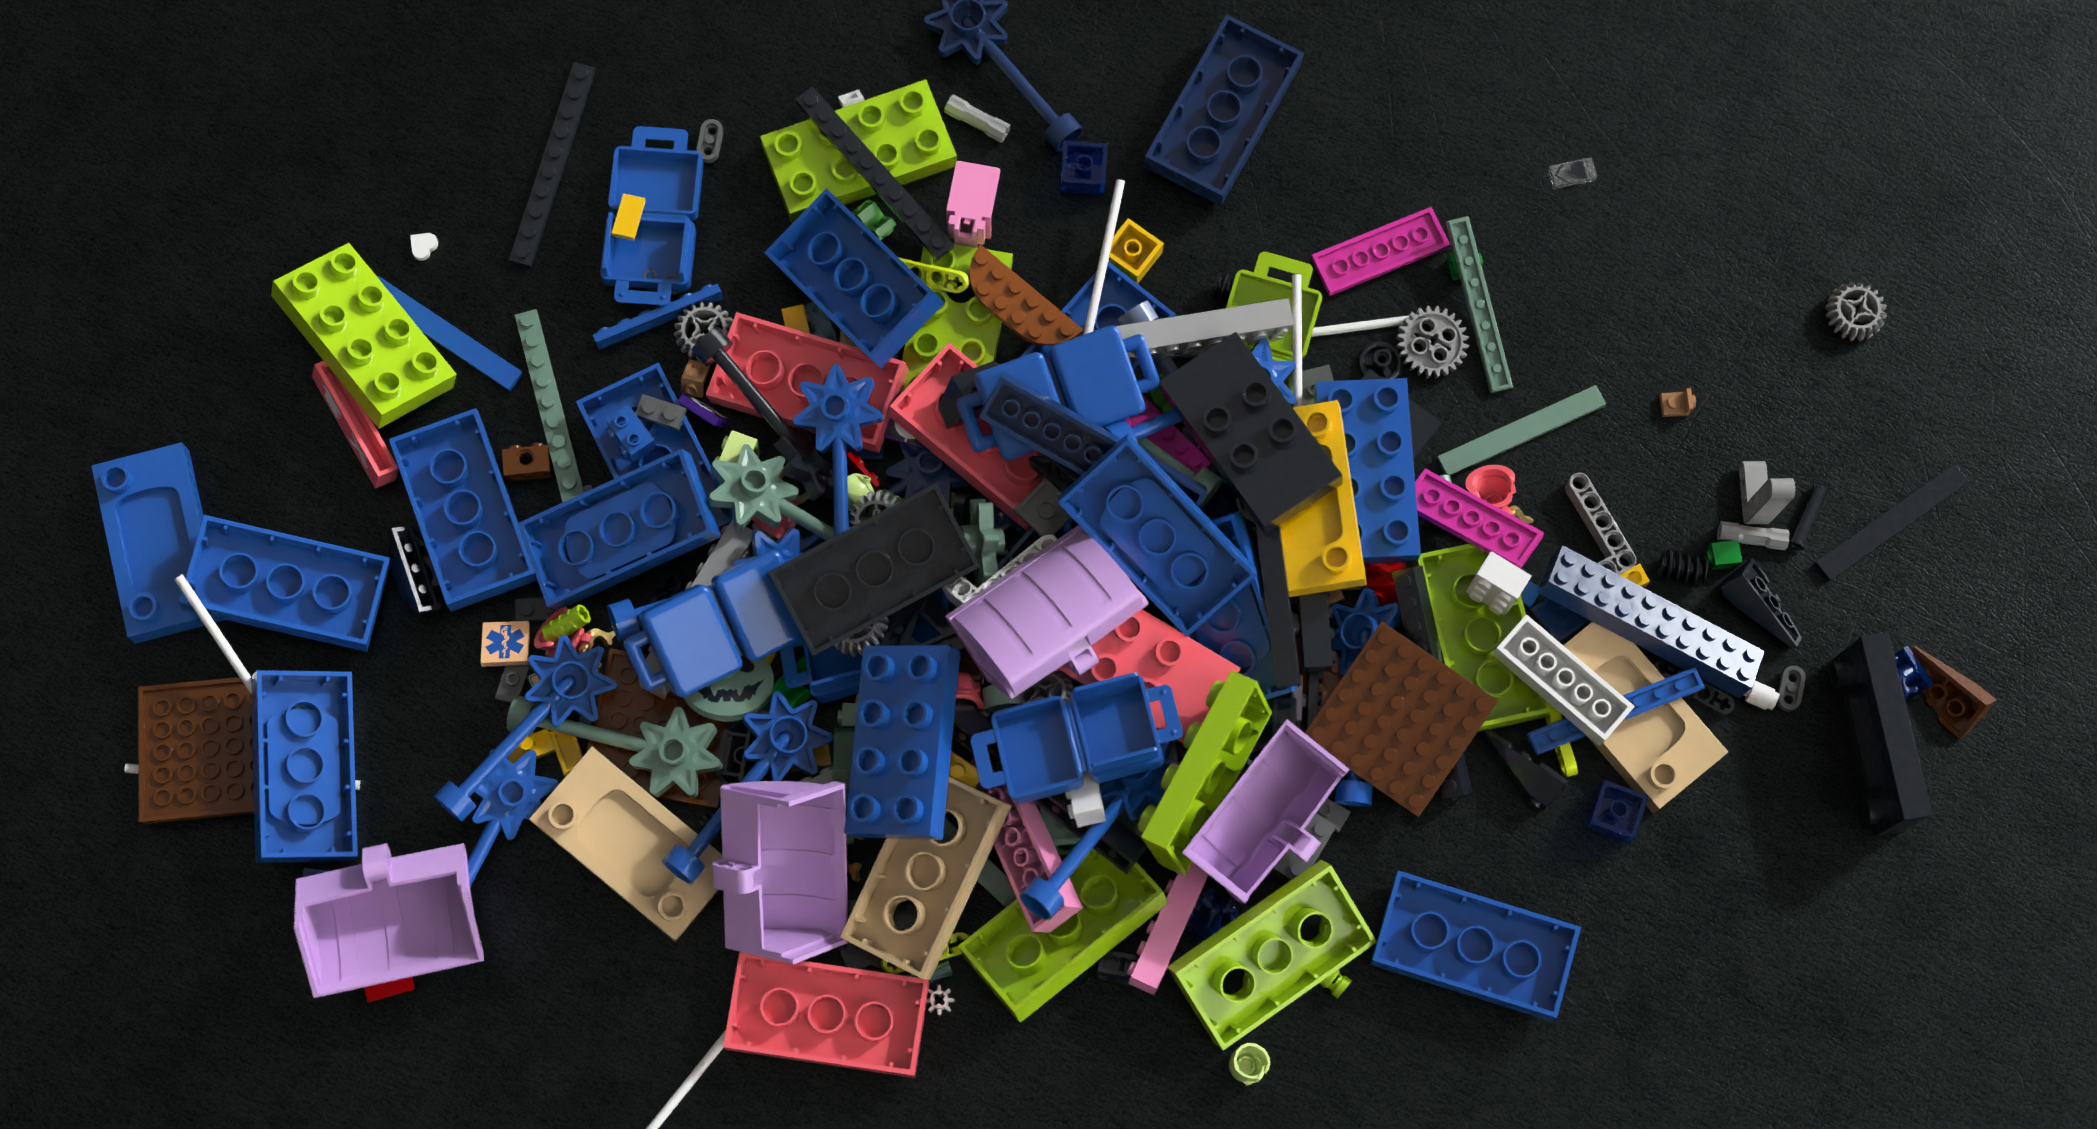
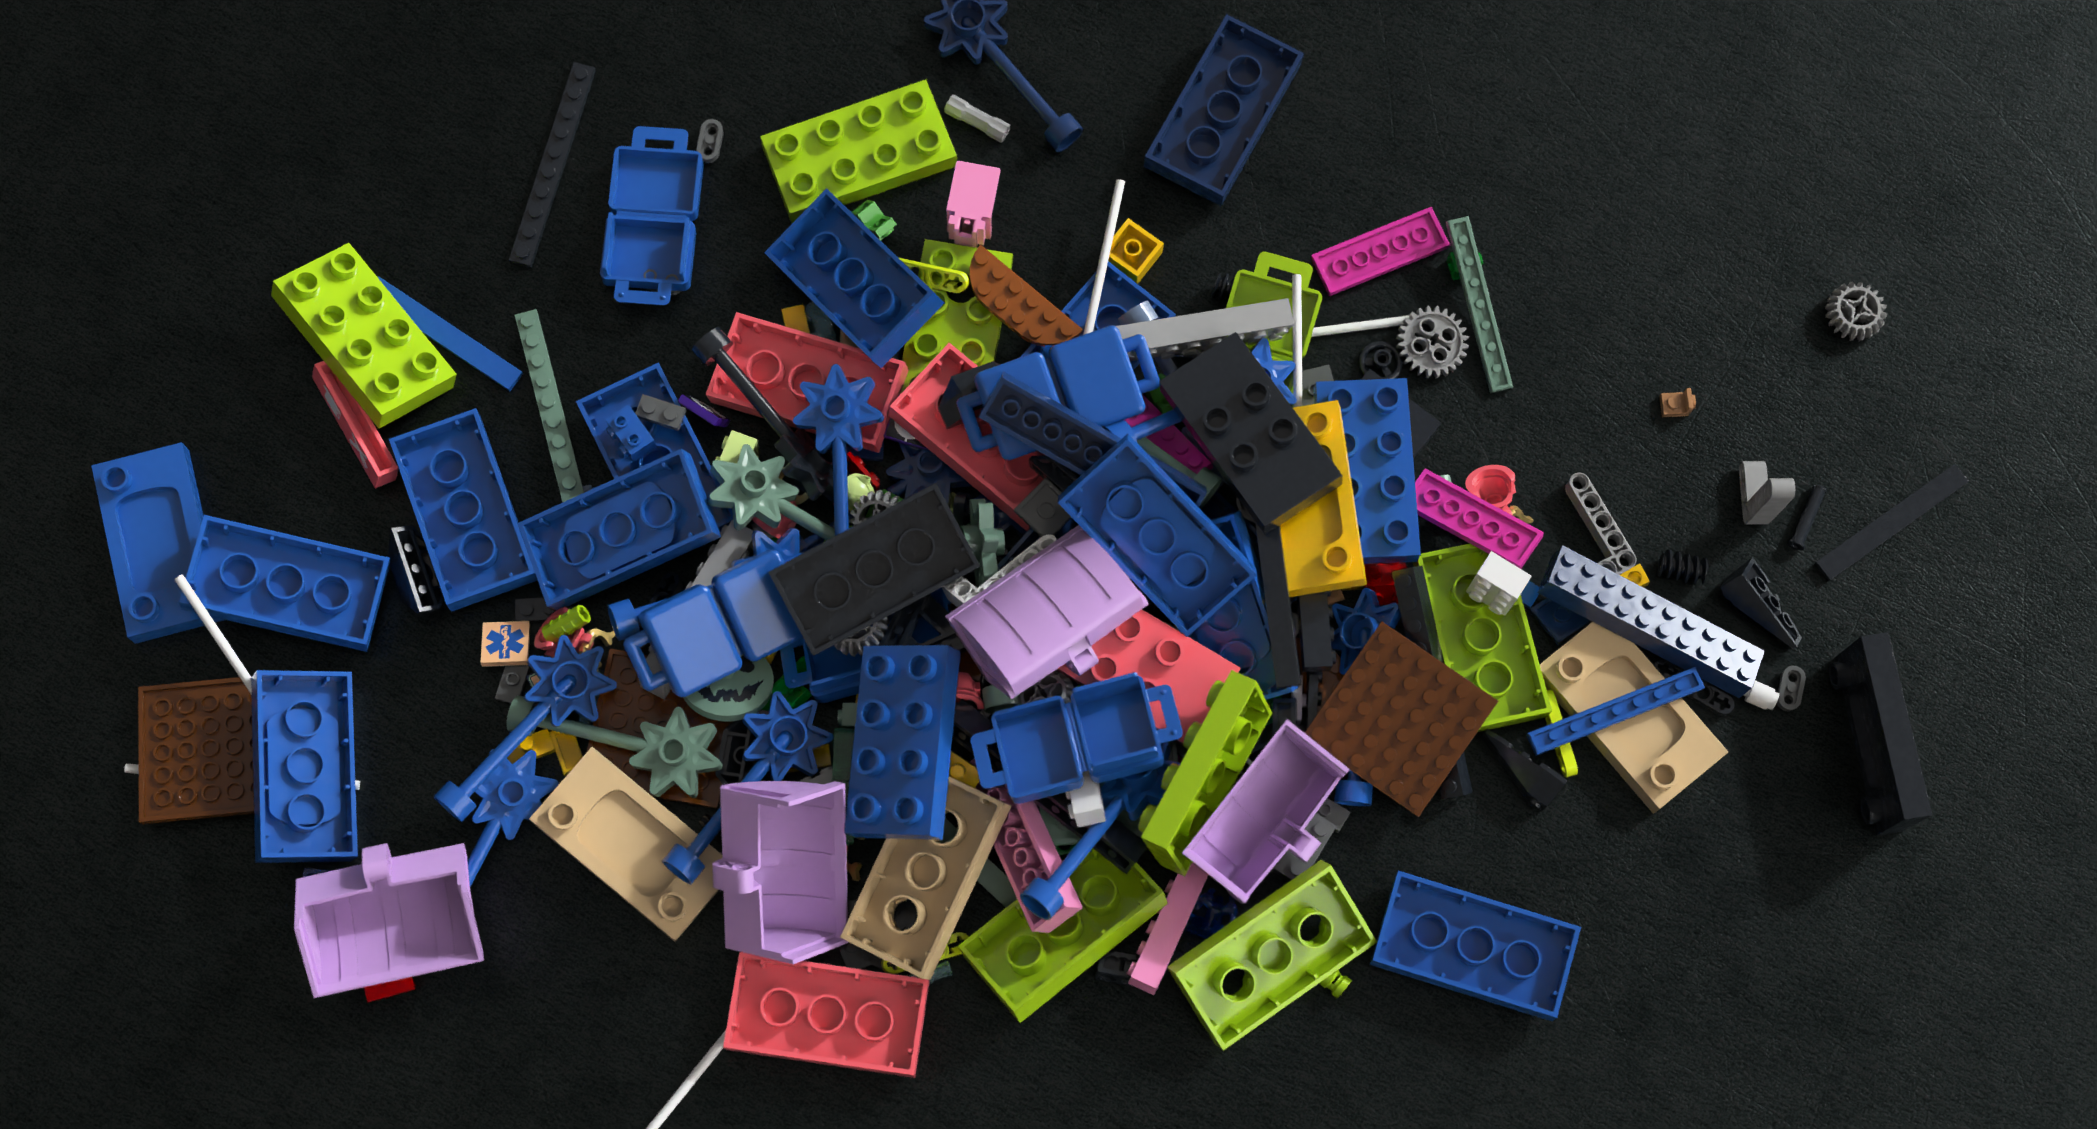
(423, 245): white tile -> none
(537, 469): reddish brown brick -> none
(628, 217): yellow tile -> none
(650, 319): blue plate -> none
(694, 317): light grey gear -> none
(694, 378): medium nougat bracket -> none
(850, 98): white plate -> none
(874, 173): black plate -> none
(940, 993): white gear -> none
(1083, 167): clear blue brick -> none
(1249, 1063): yellowish green helmet -> none
(1521, 431): sand green tile -> none
(1563, 680): white brick -> none
(1572, 173): clear tile -> none
(1616, 811): clear blue brick -> none
(1723, 555): green brick -> none
(1771, 537): light grey axle -> none
(1911, 673): clear blue piece -> none
(1953, 696): reddish brown wedge -> none

